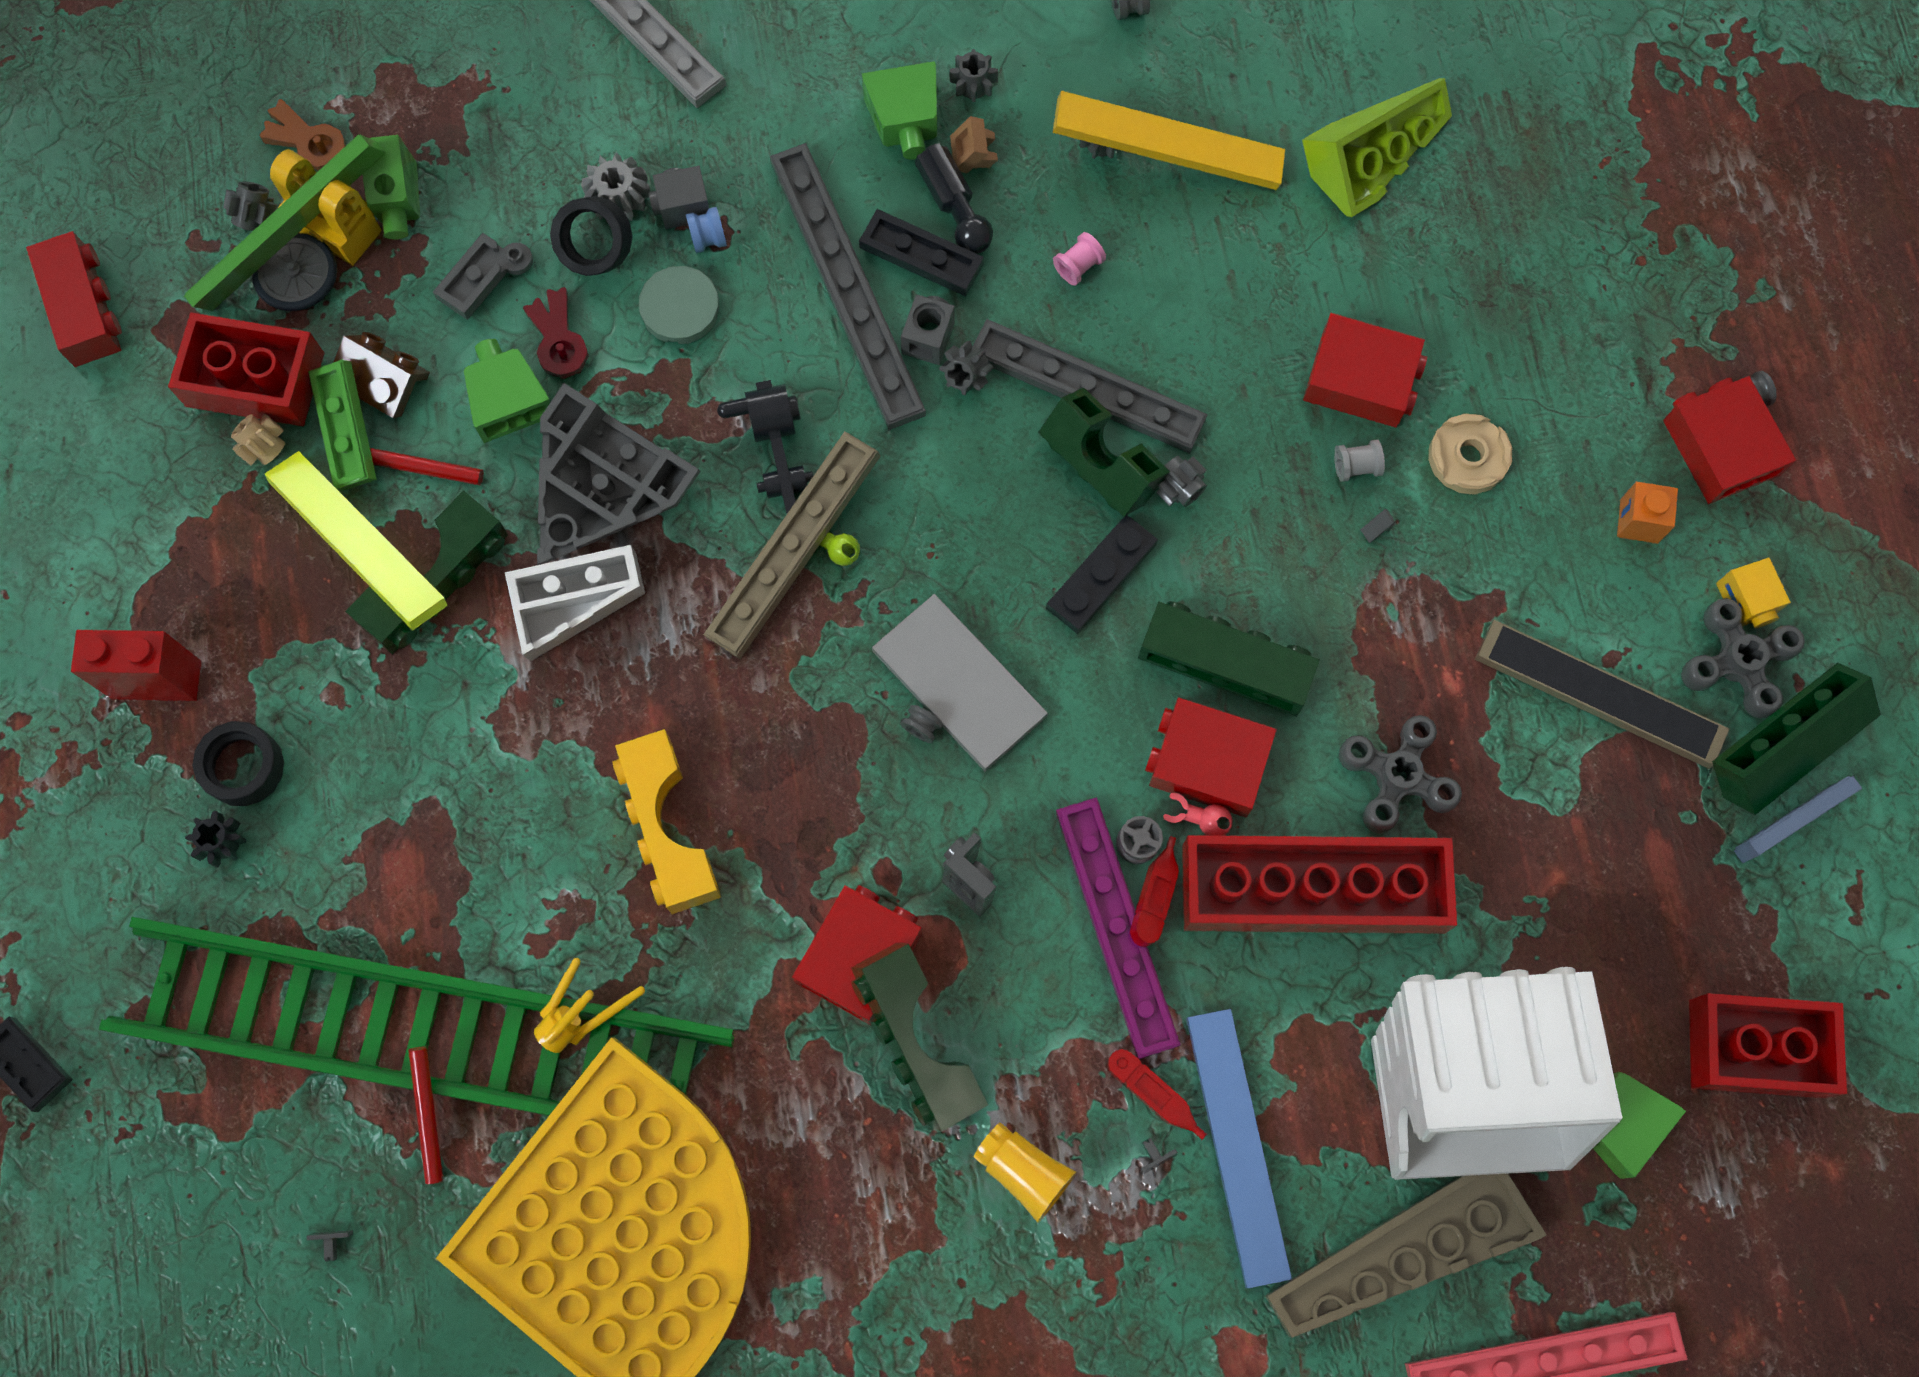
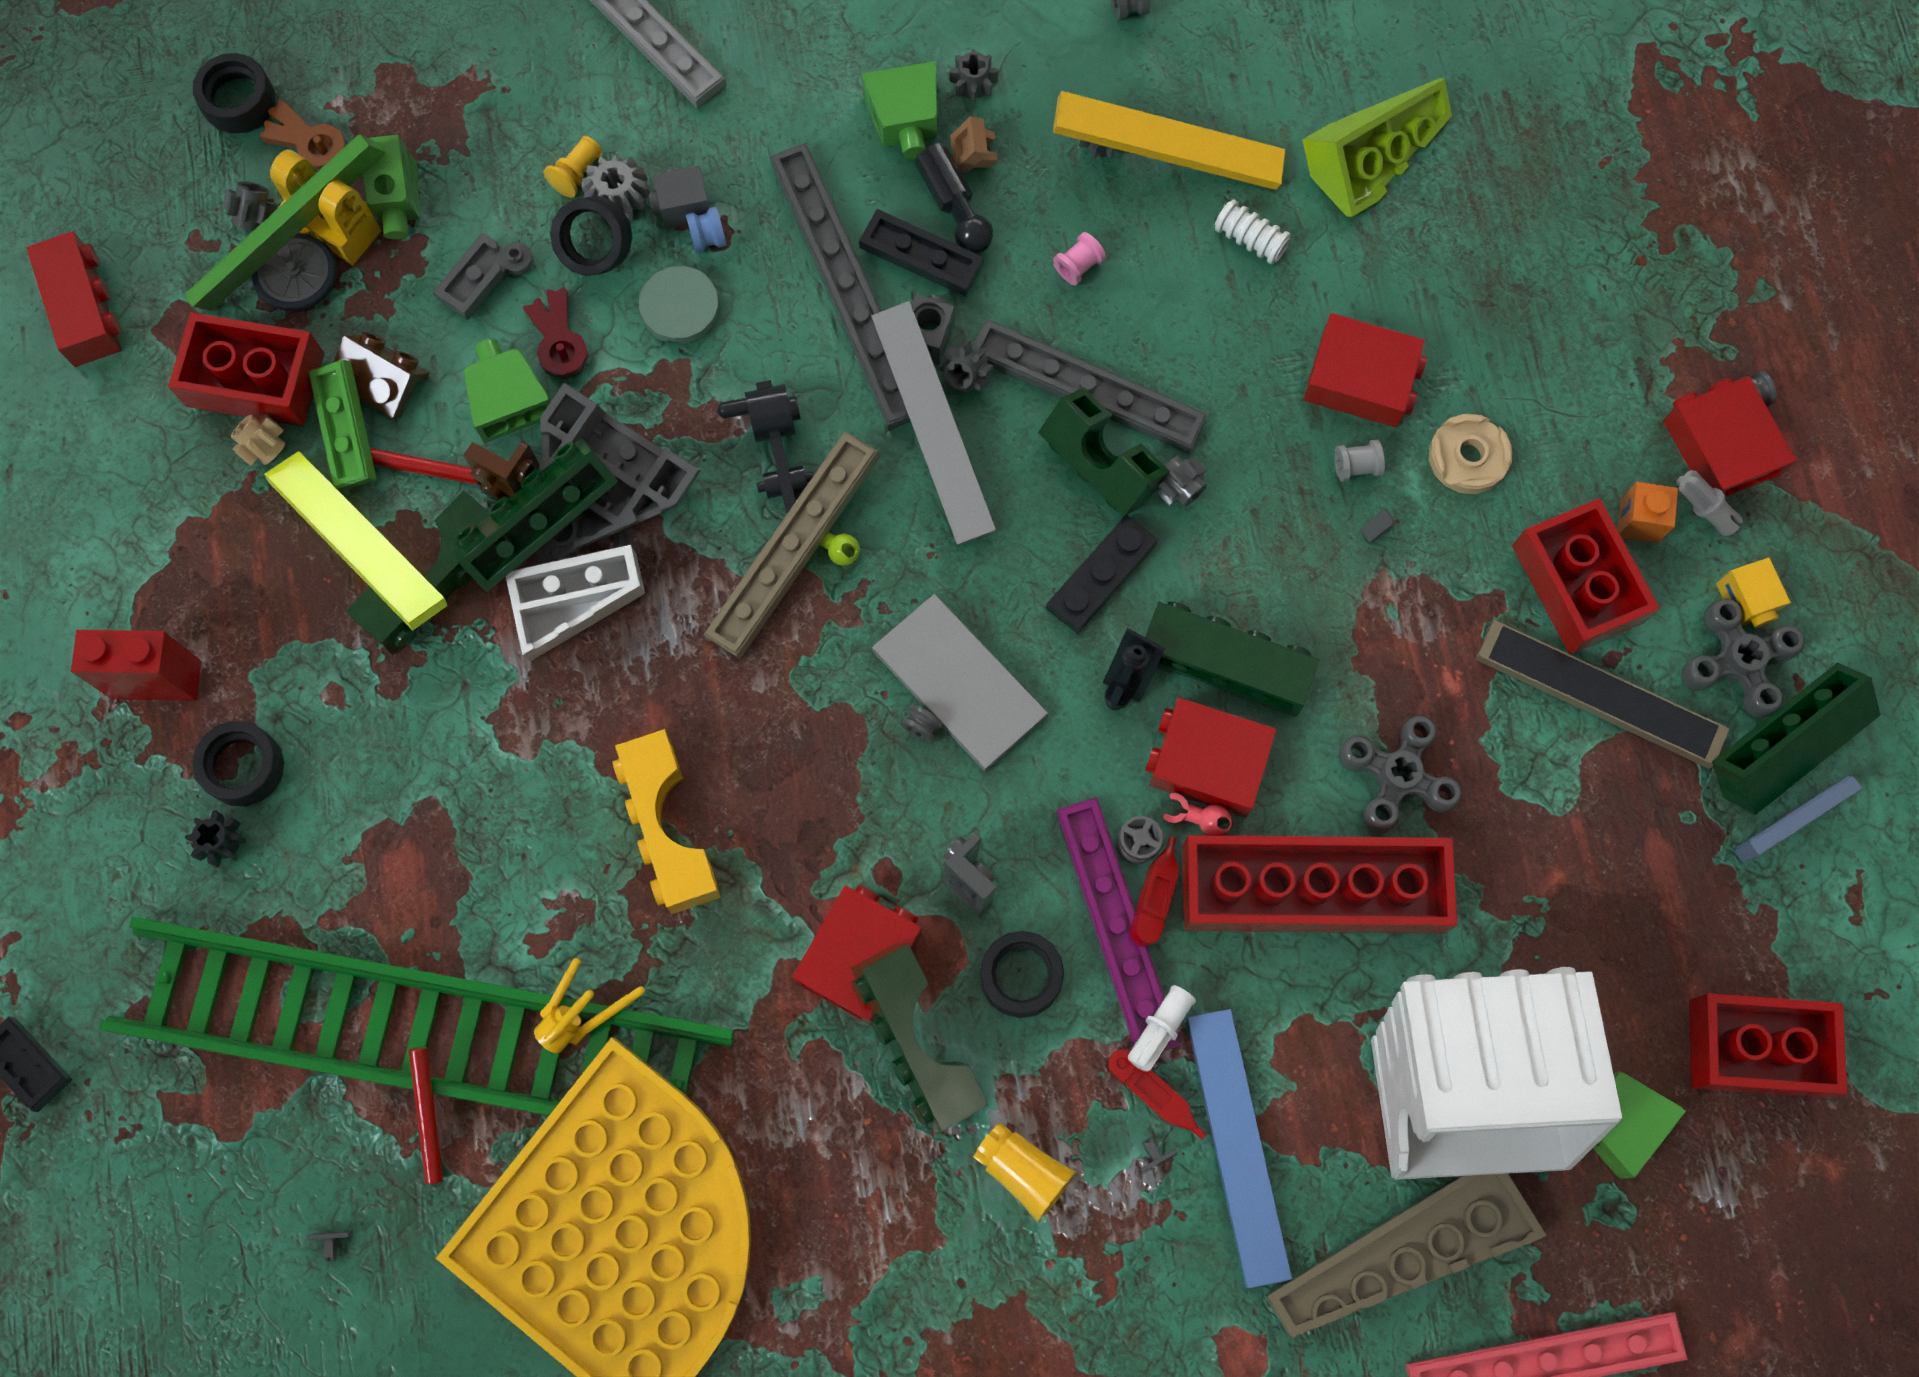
(226, 68): none -> black tyre
(498, 476): none -> reddish brown bracket
(533, 514): none -> dark green brick
(569, 170): none -> yellow pin
(933, 423): none -> light grey tile
(1041, 947): none -> black tyre
(1131, 669): none -> black hinge
(1161, 1028): none -> white axle
(1252, 231): none -> white piece
(1585, 576): none -> red brick
(1709, 503): none -> light grey axle

